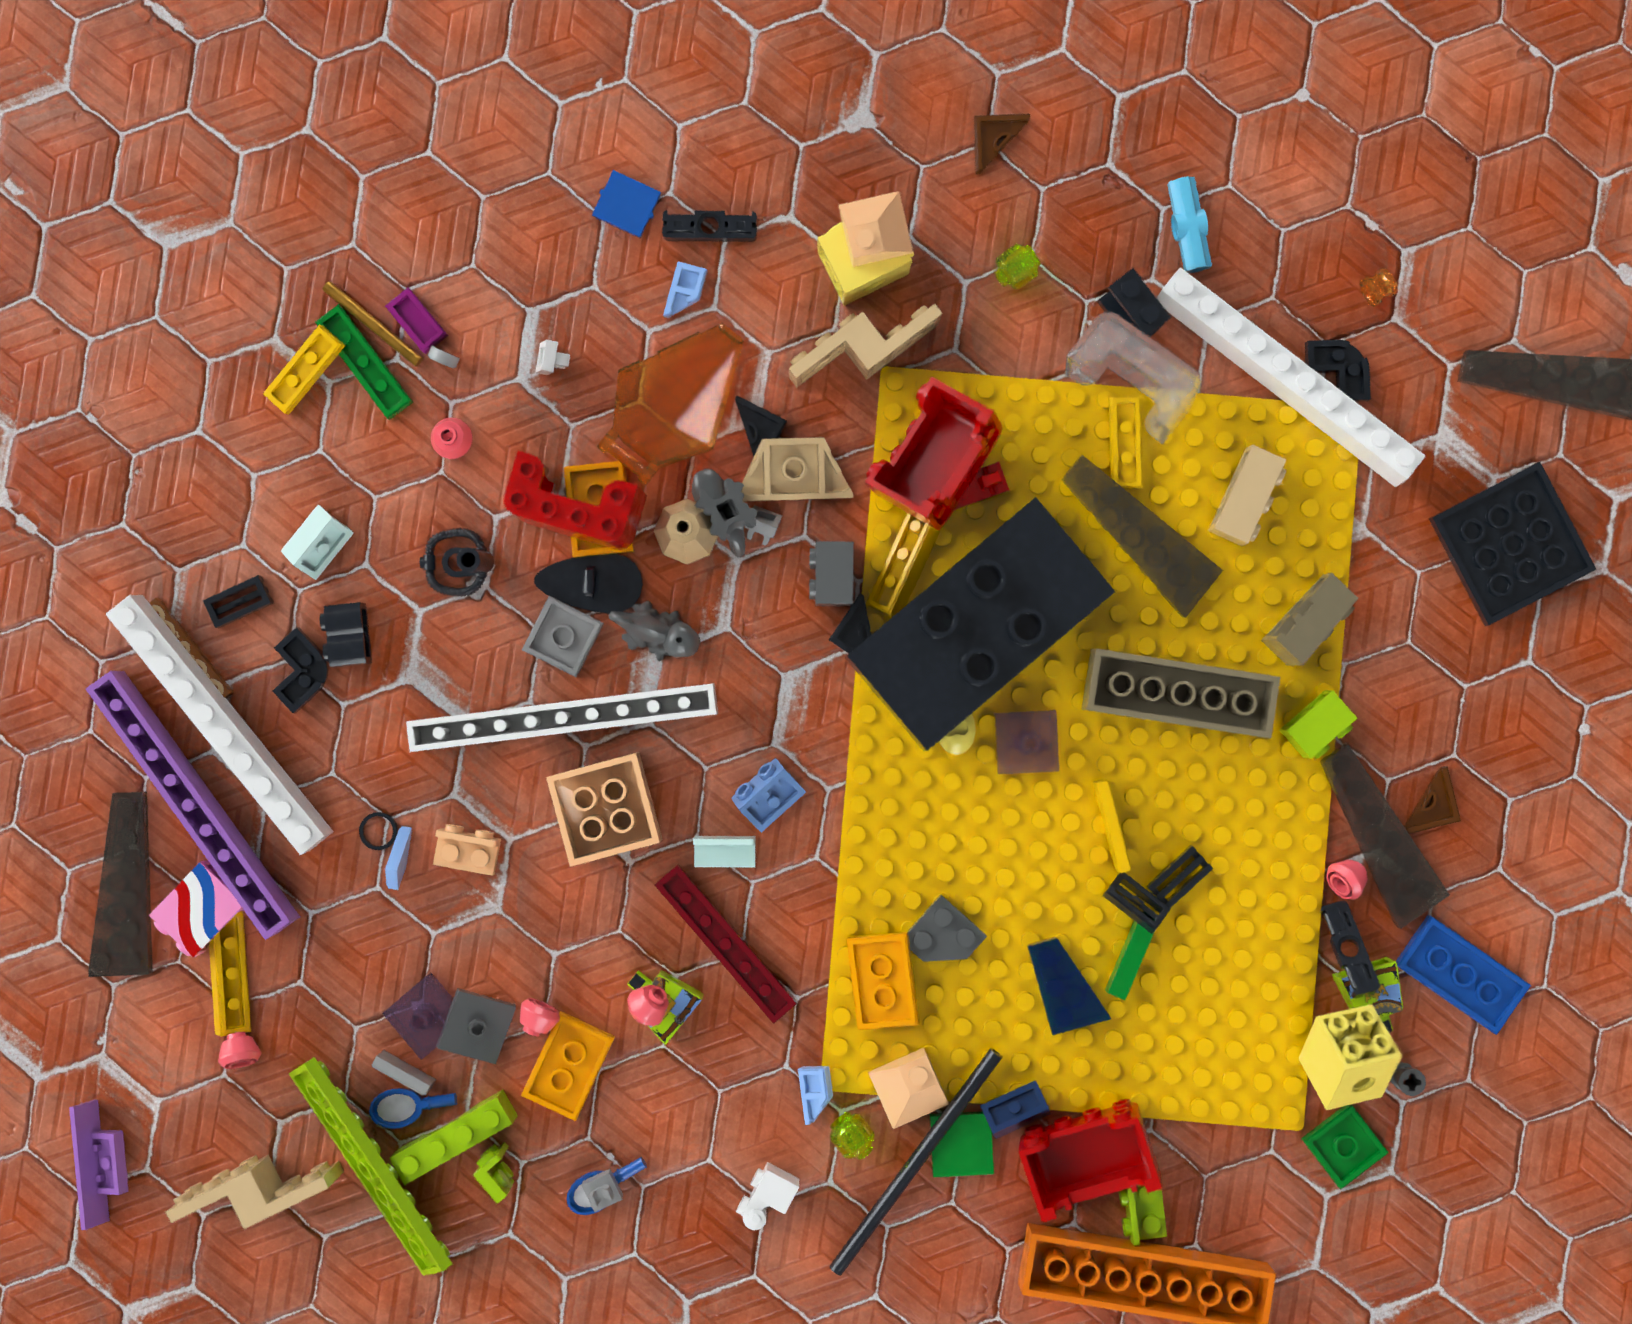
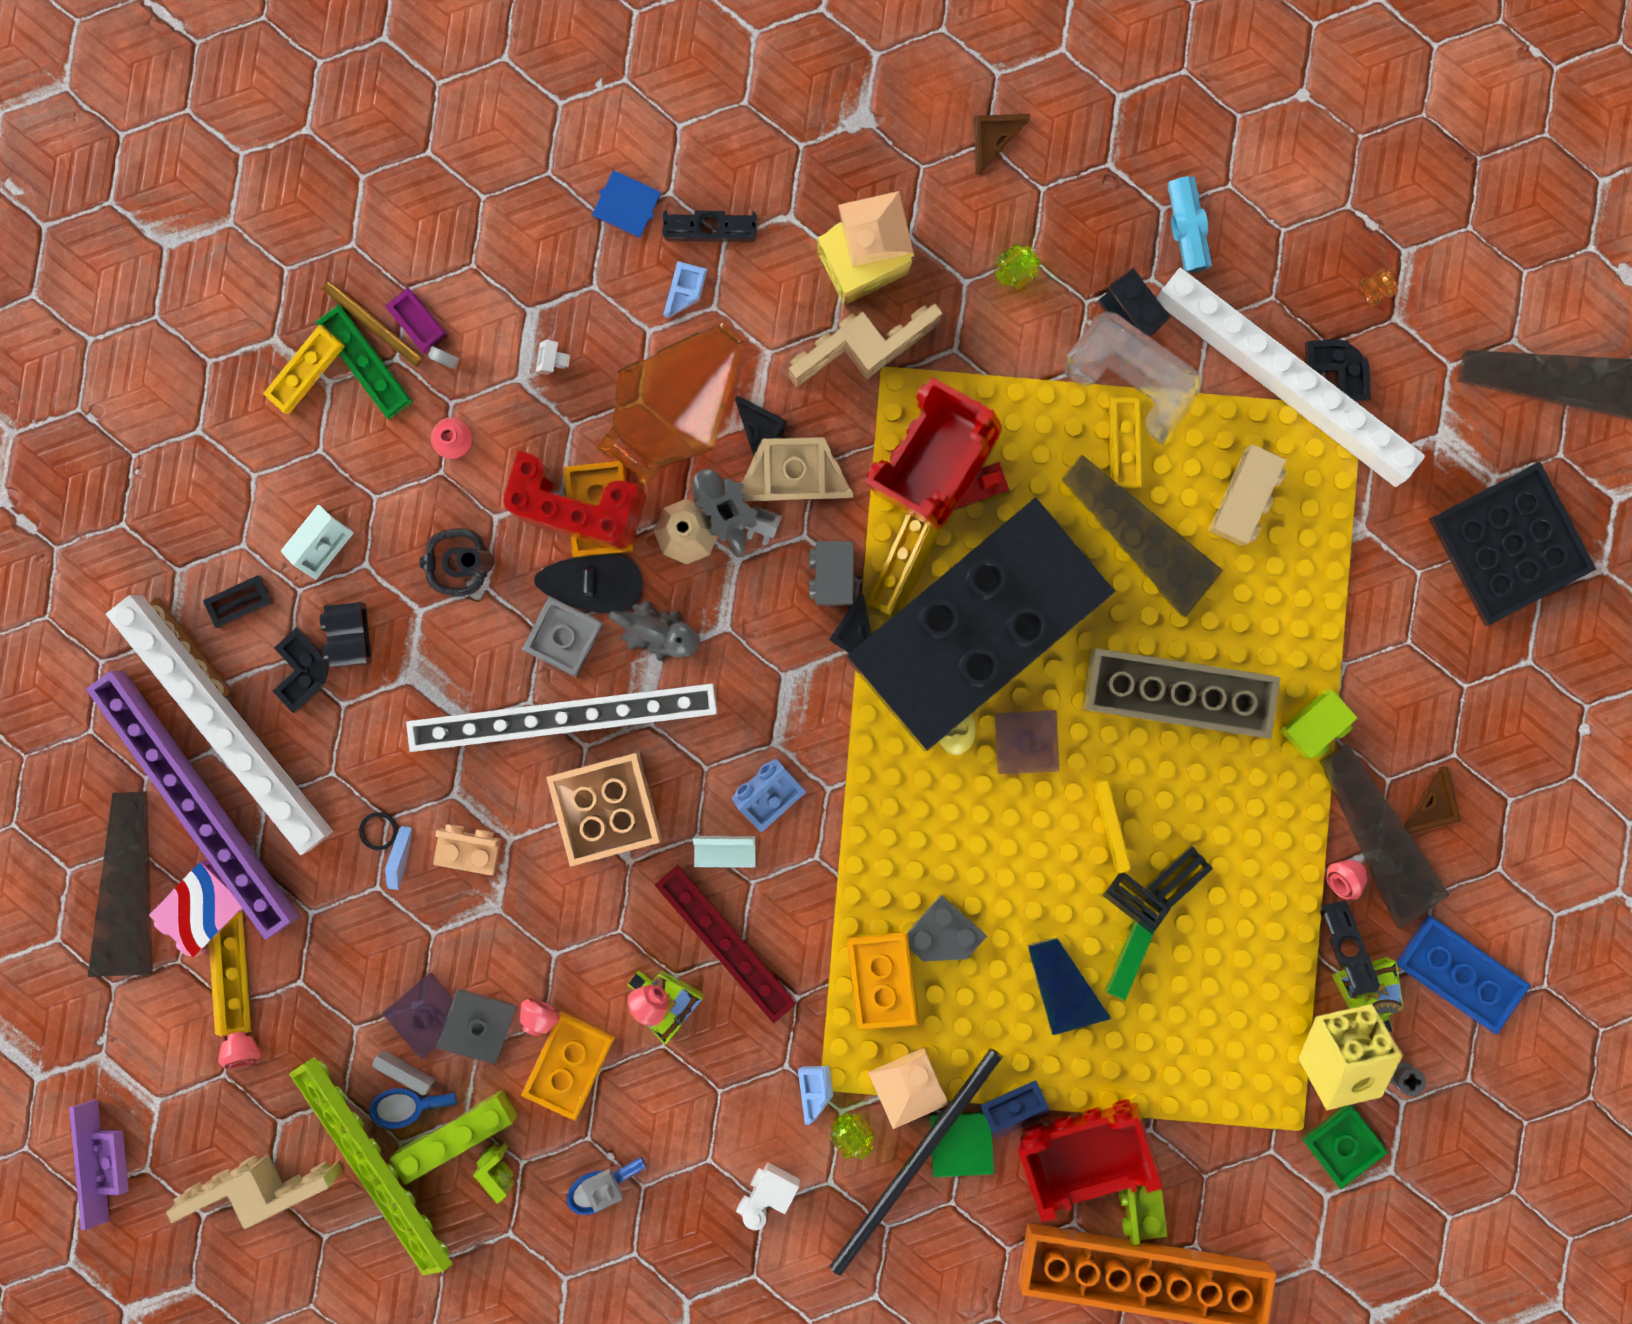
(1310, 620): dark tan wedge -> none

